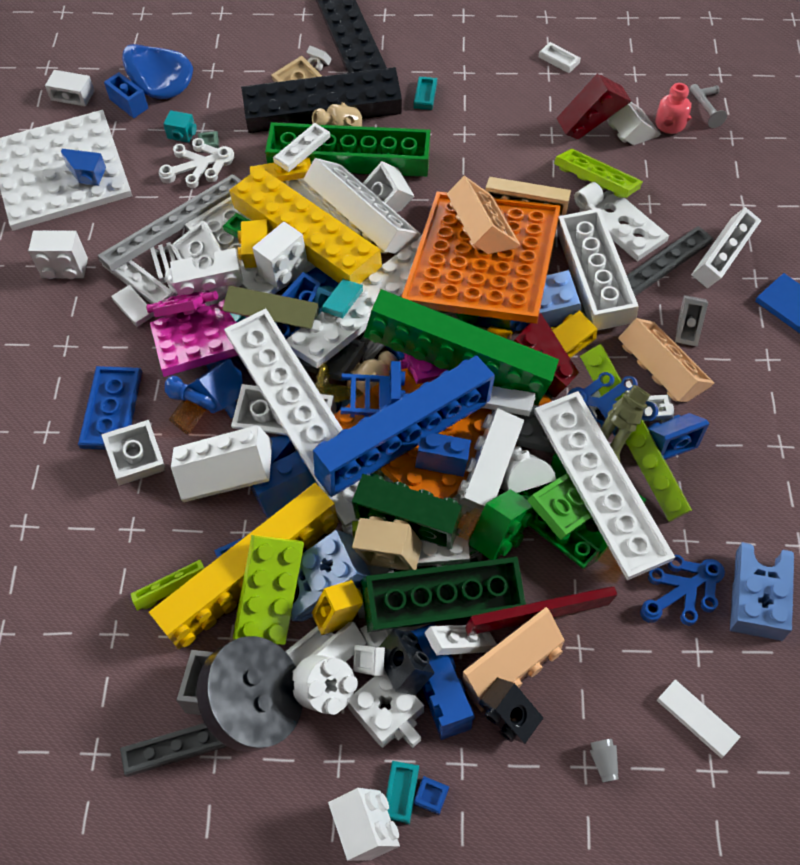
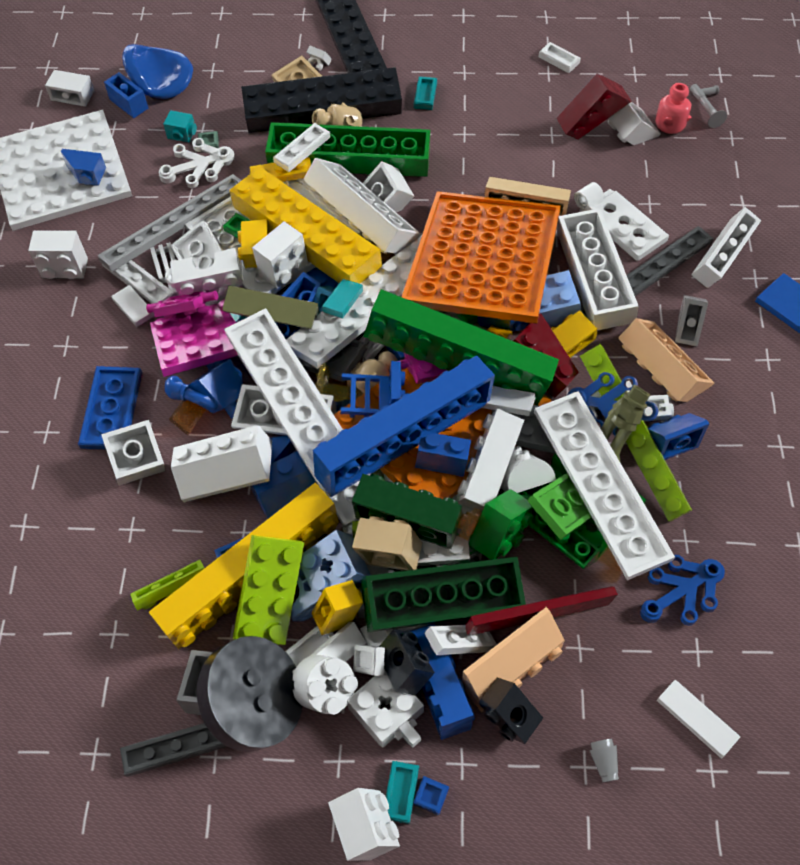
(481, 218): light nougat slope -> none
(595, 171): lime plate -> none
(762, 595): medium blue brick -> none

